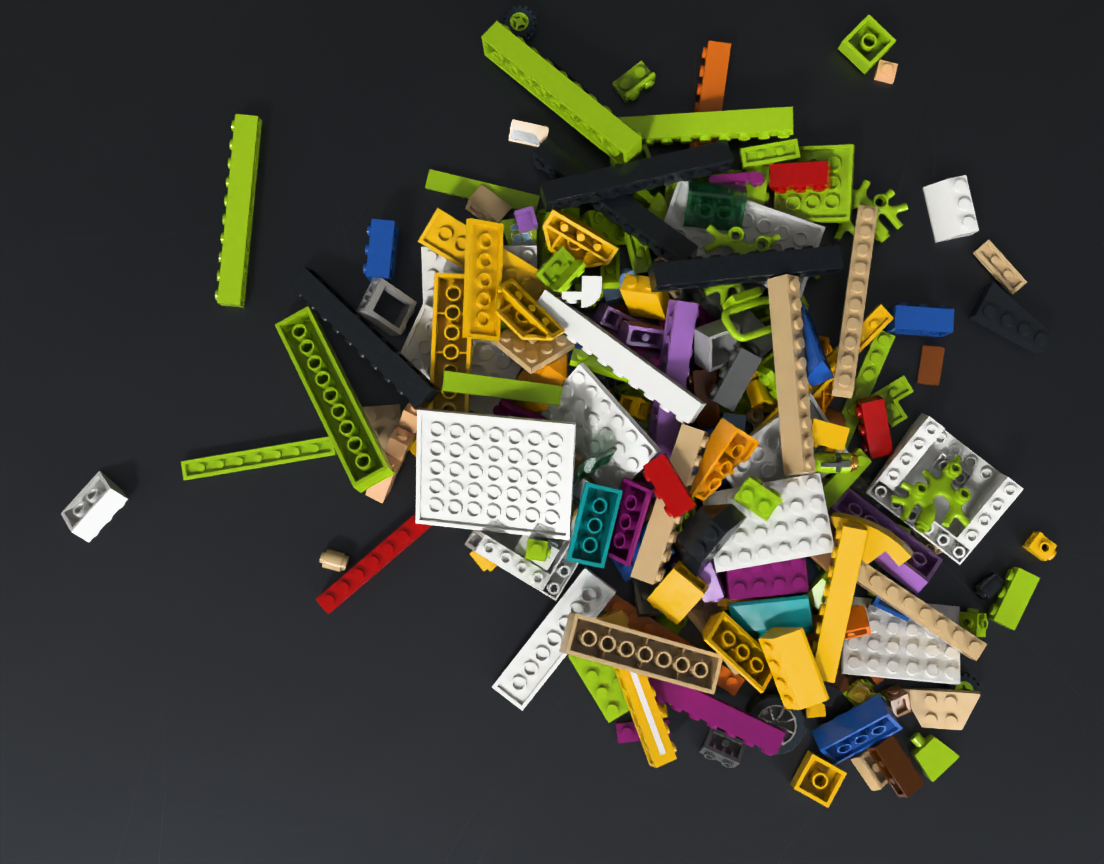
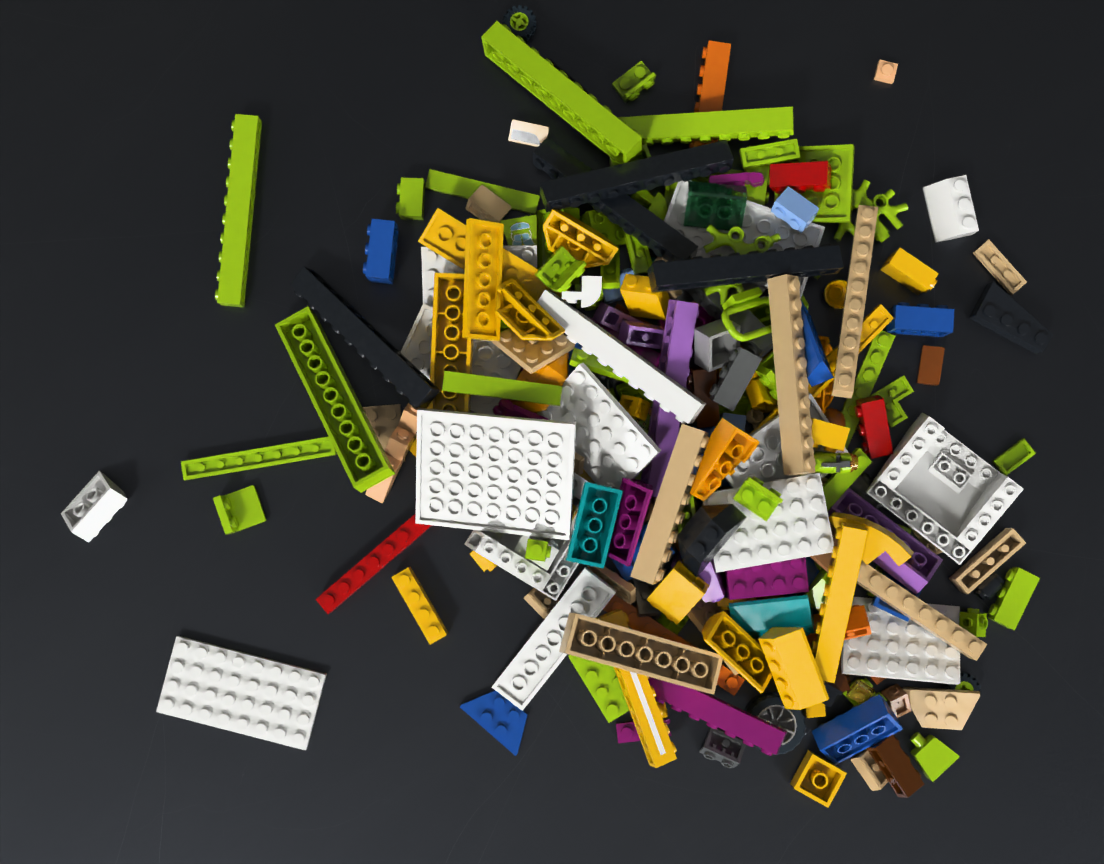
(239, 510): none -> lime bracket
(241, 692): none -> white plate
(334, 560): tan brick -> none
(372, 296): light grey window -> none
(411, 198): none -> lime brick
(420, 605): none -> yellow brick
(498, 718): none -> blue wing
(526, 219): medium lavender panel -> none
(540, 602): none -> tan slope
(594, 463): clear green slope -> none
(624, 589): none -> tan plate
(669, 486): red brick -> none
(794, 209): none -> light blue brick
(835, 293): none -> yellow hair
(866, 44): lime brick -> none
(909, 272): none -> yellow brick
(925, 495): lime plant -> none
(987, 560): none -> tan brick
(1014, 457): none -> lime tile
(1034, 546): yellow brick -> none

